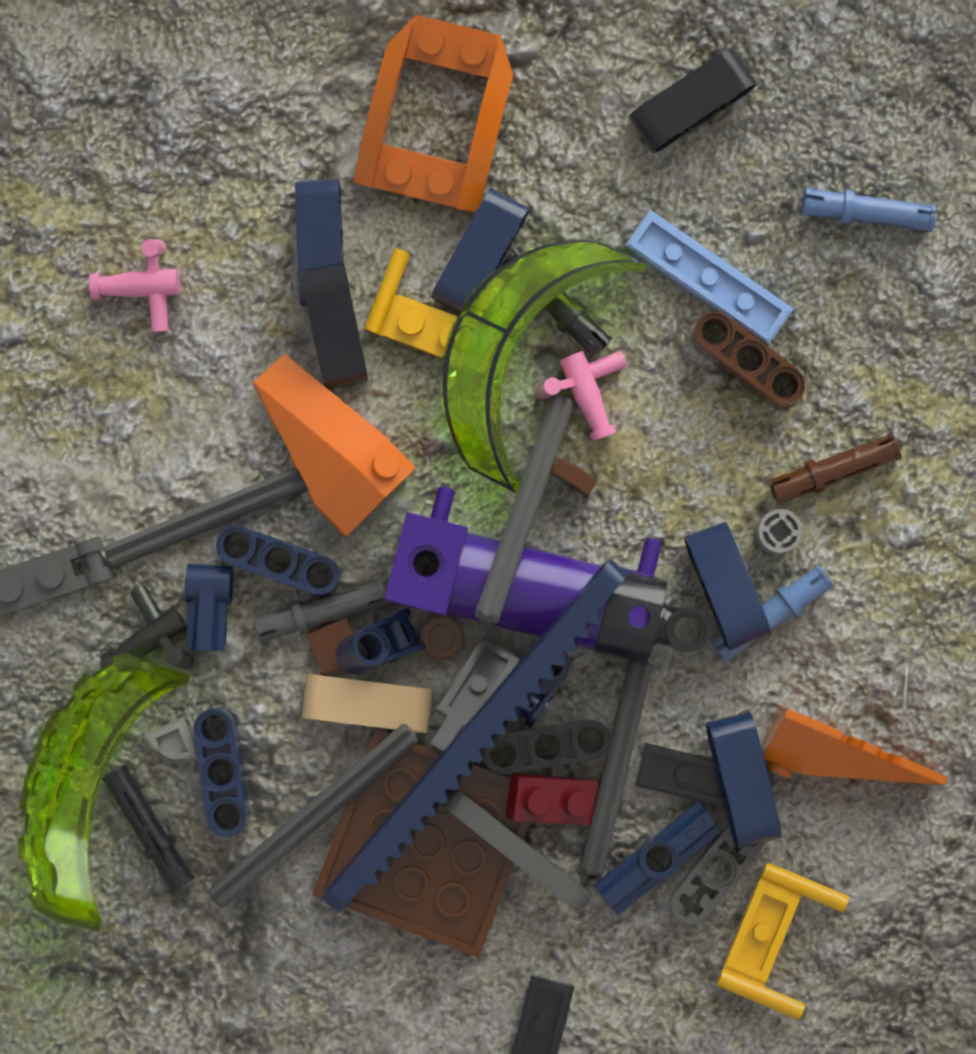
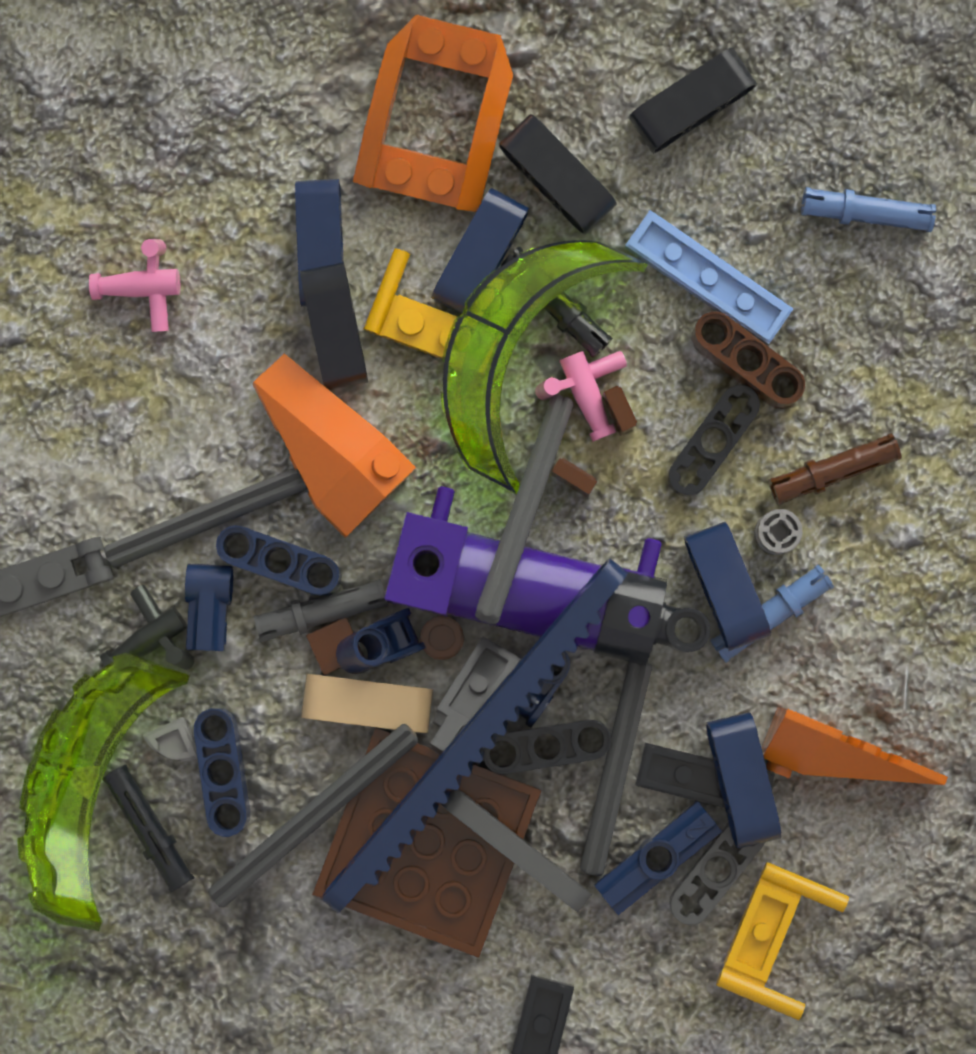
(551, 799): dark red plate -> none
(557, 174): none -> black beam
(619, 410): none -> reddish brown tile
(722, 407): none -> black beam

